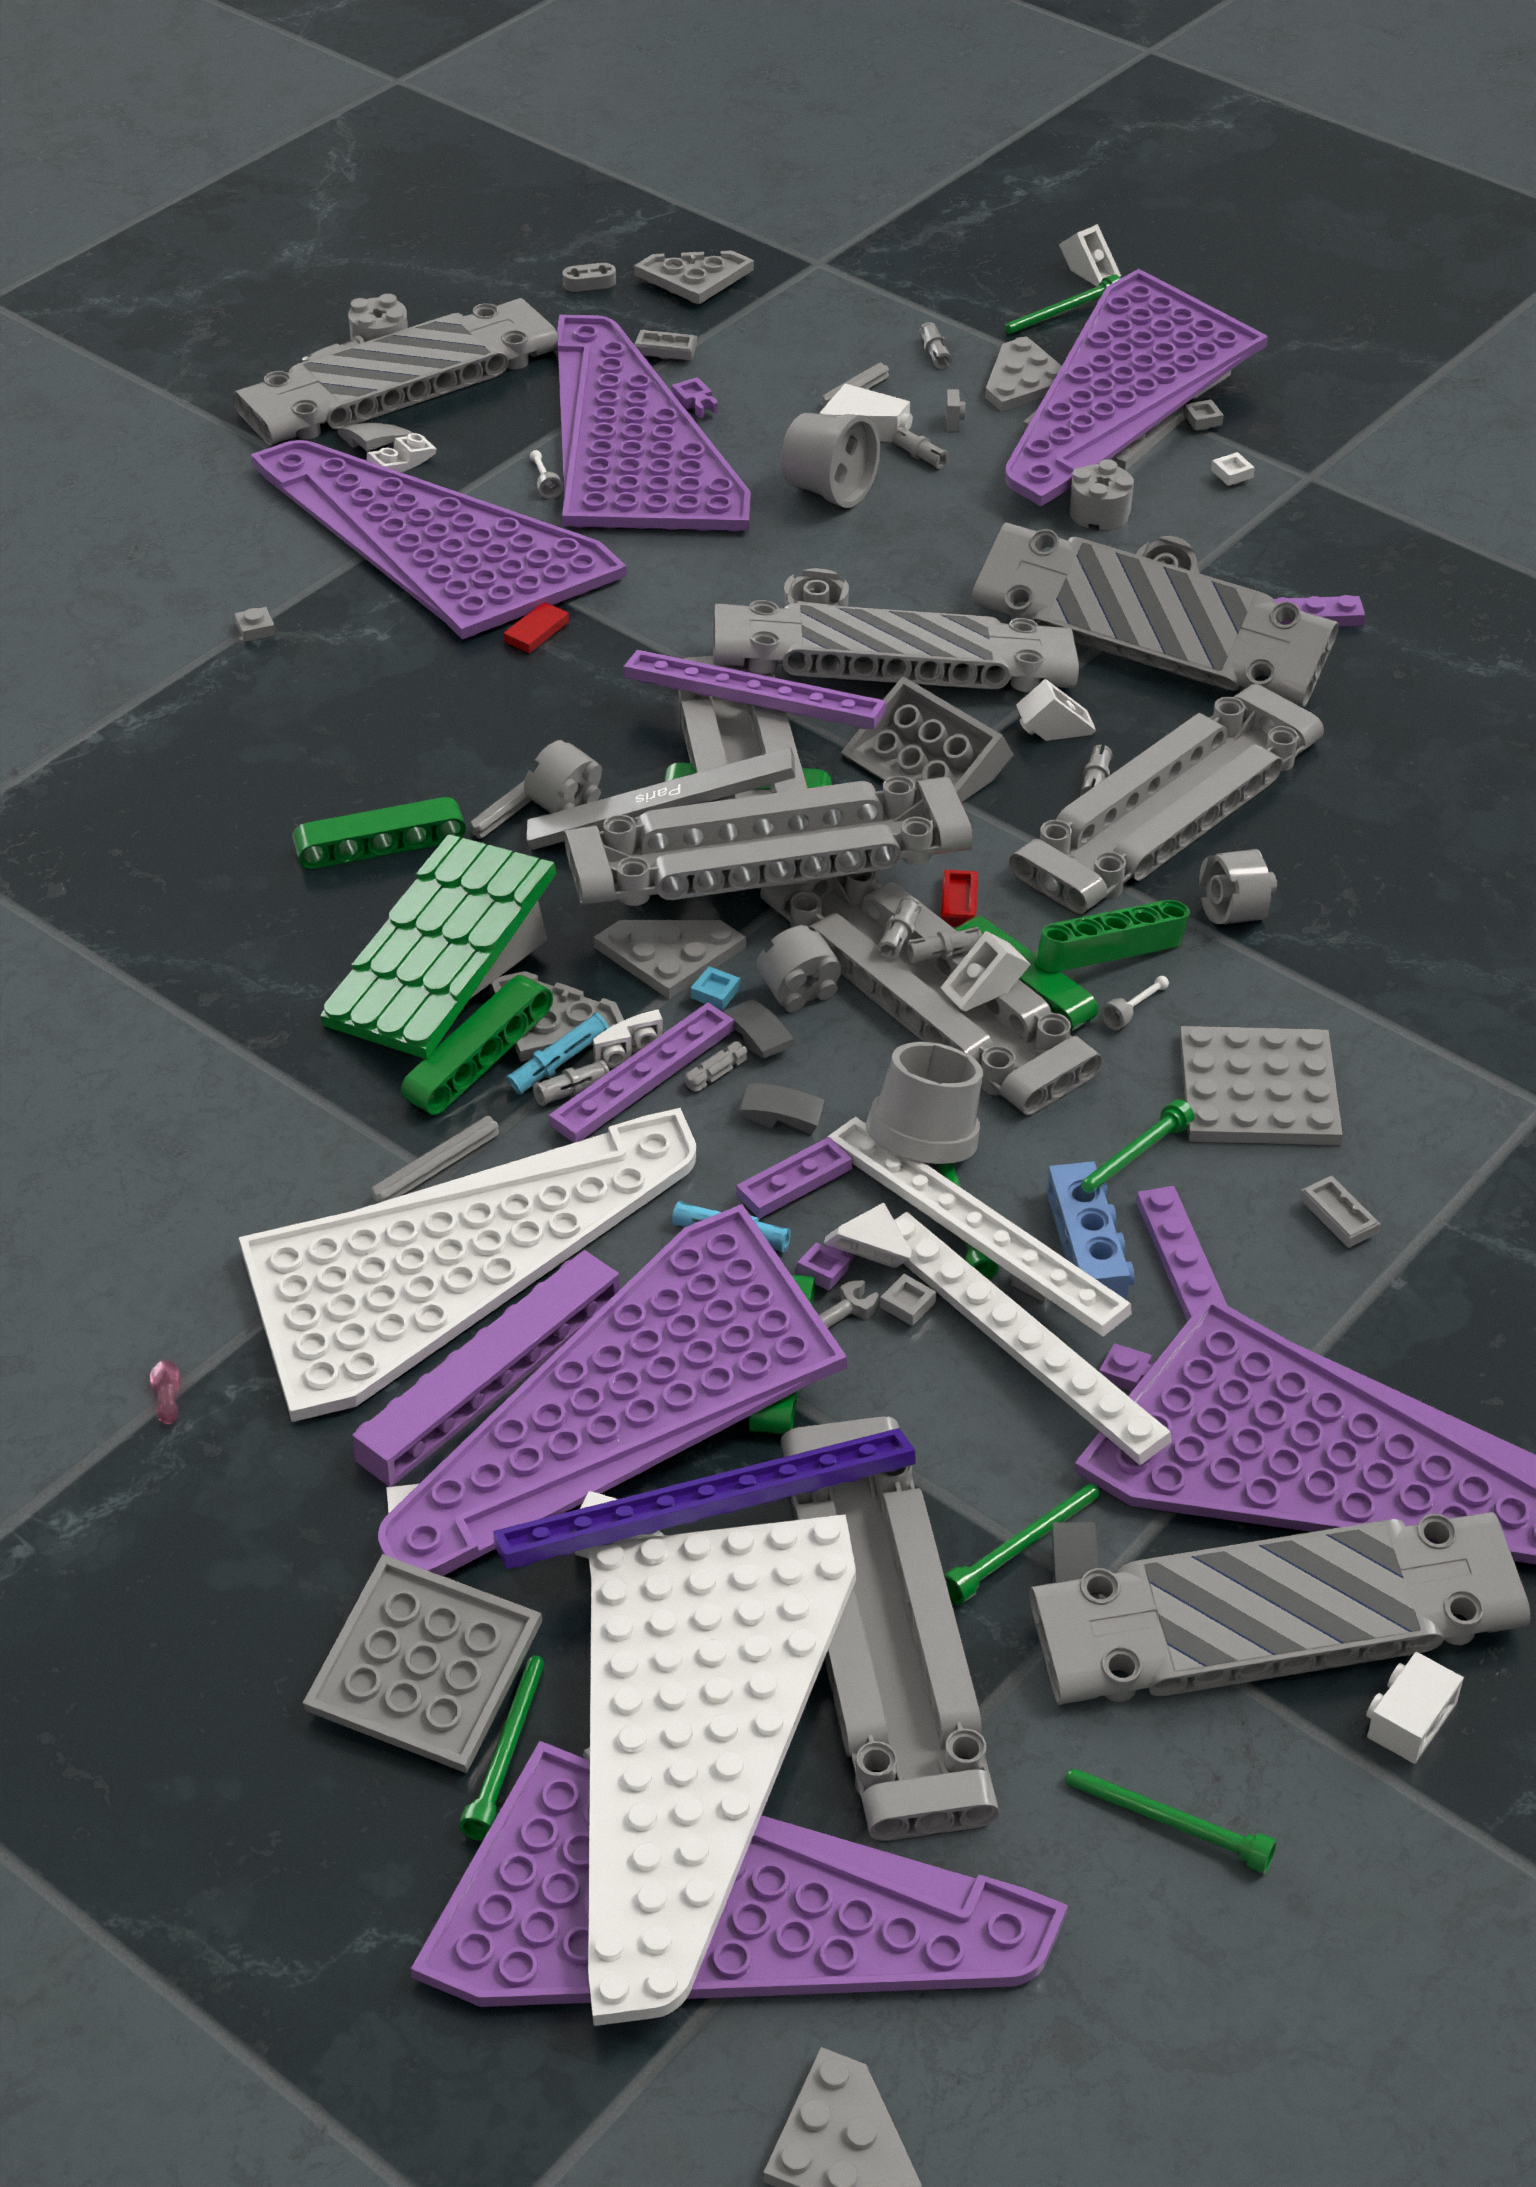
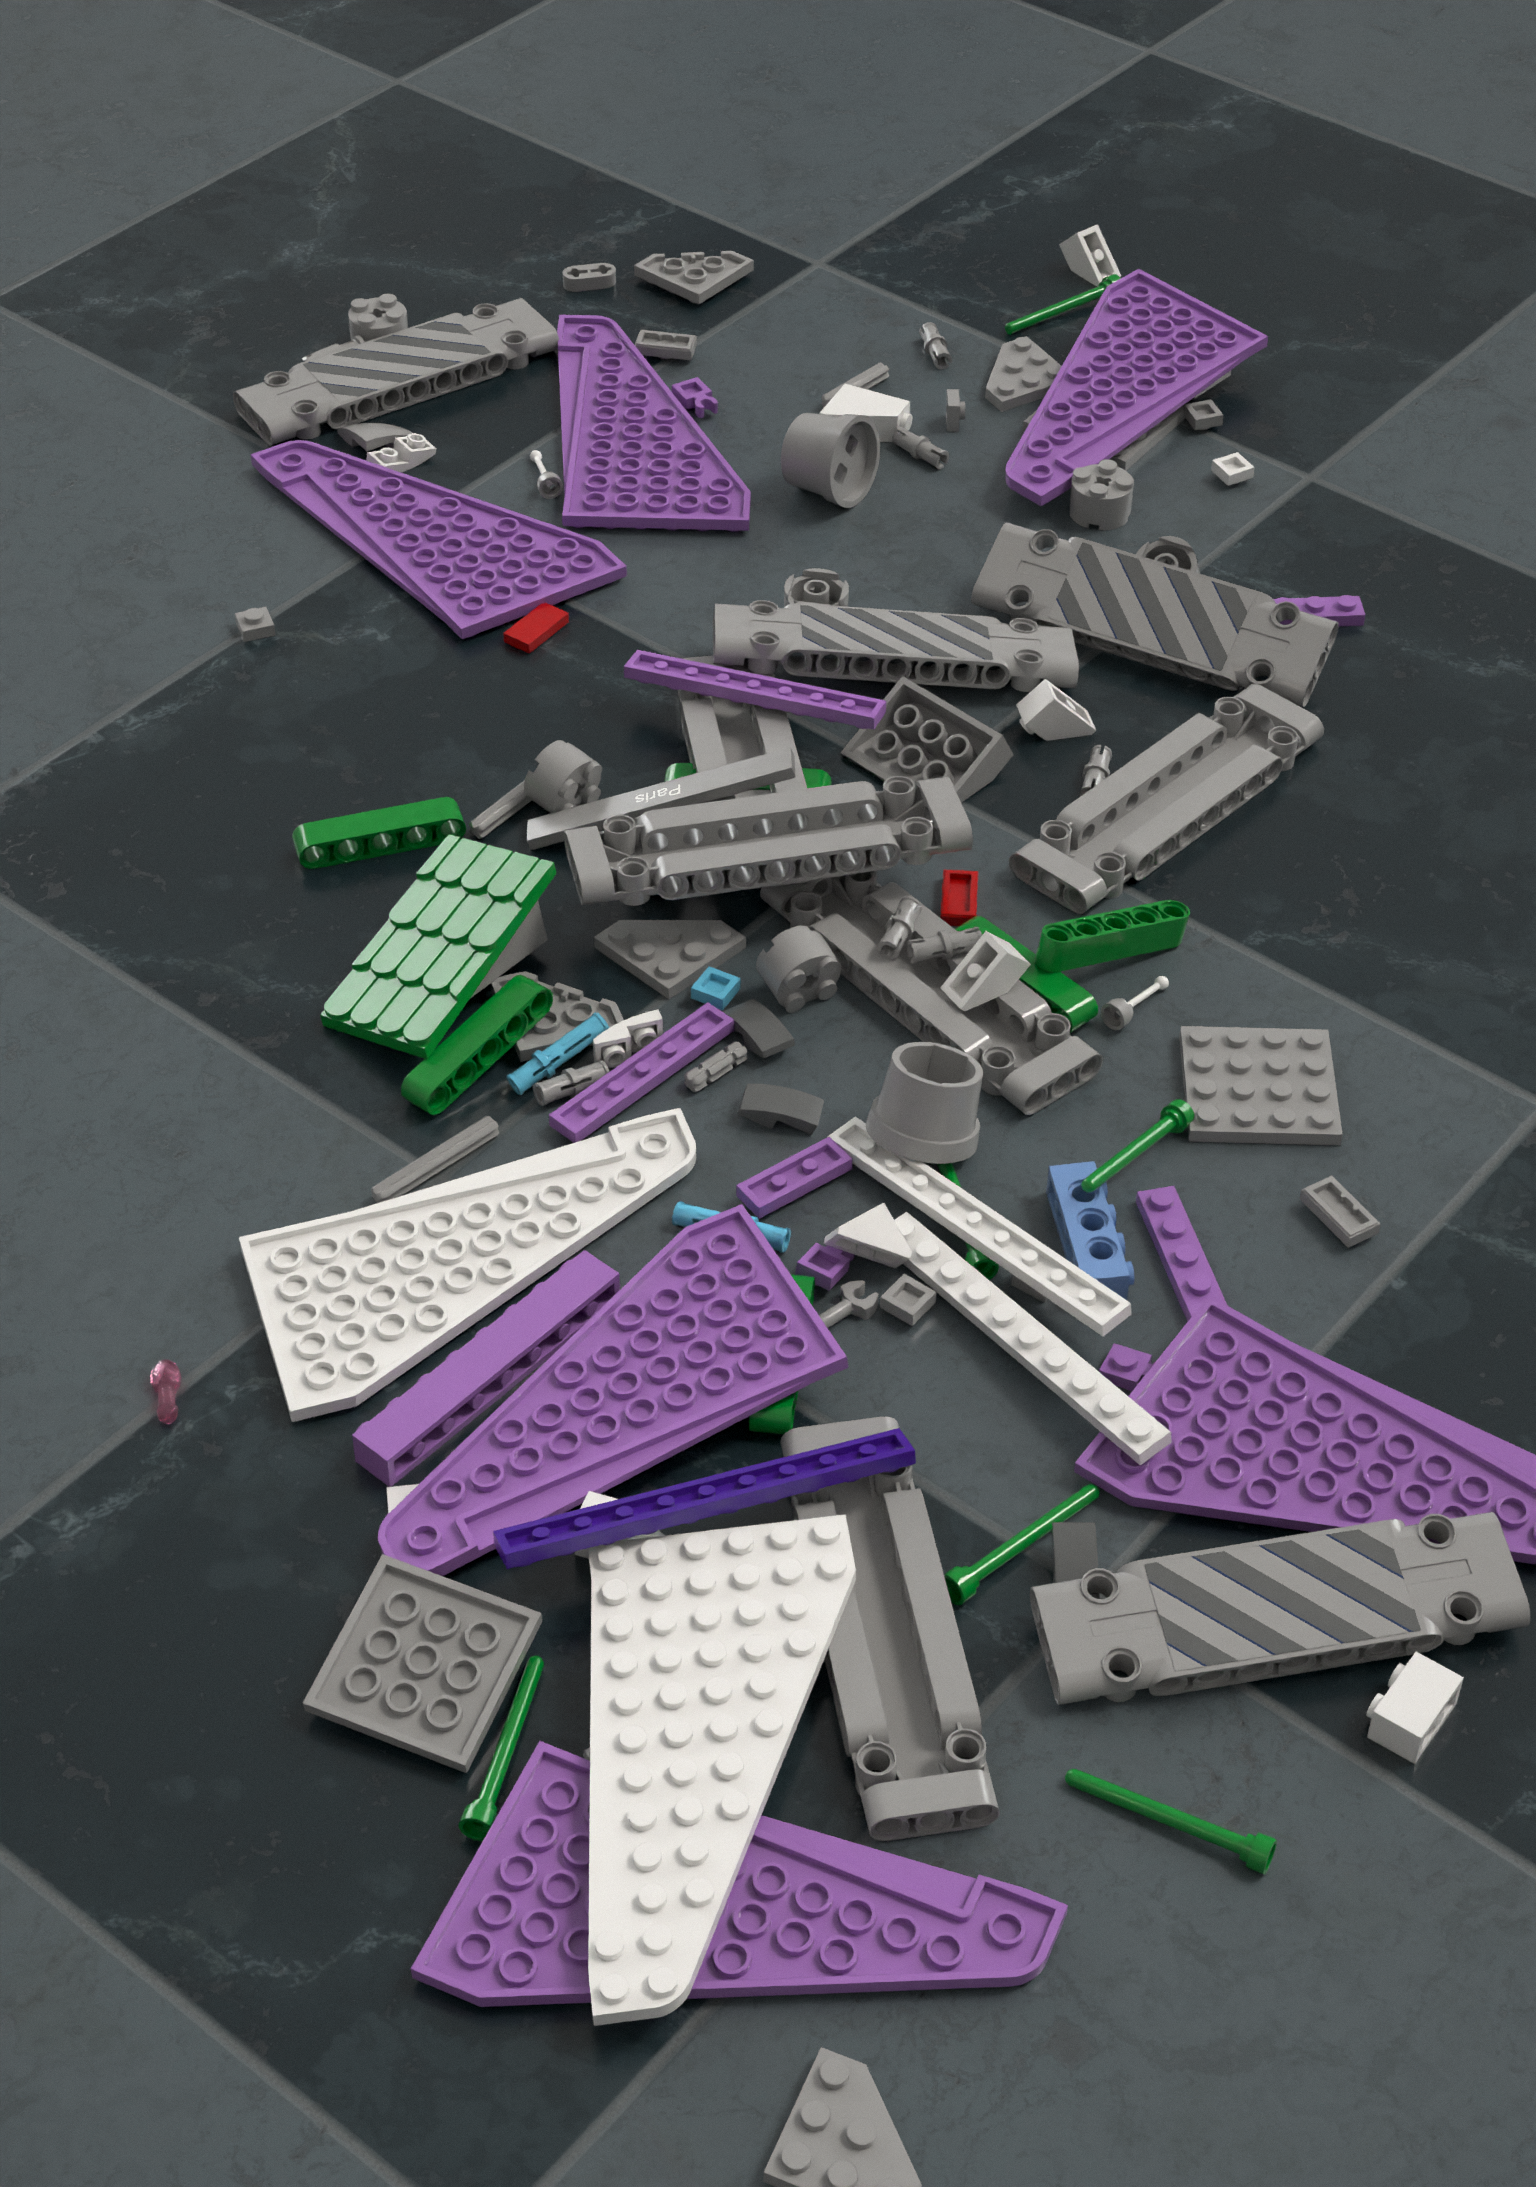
(1236, 887): light grey brick -> none

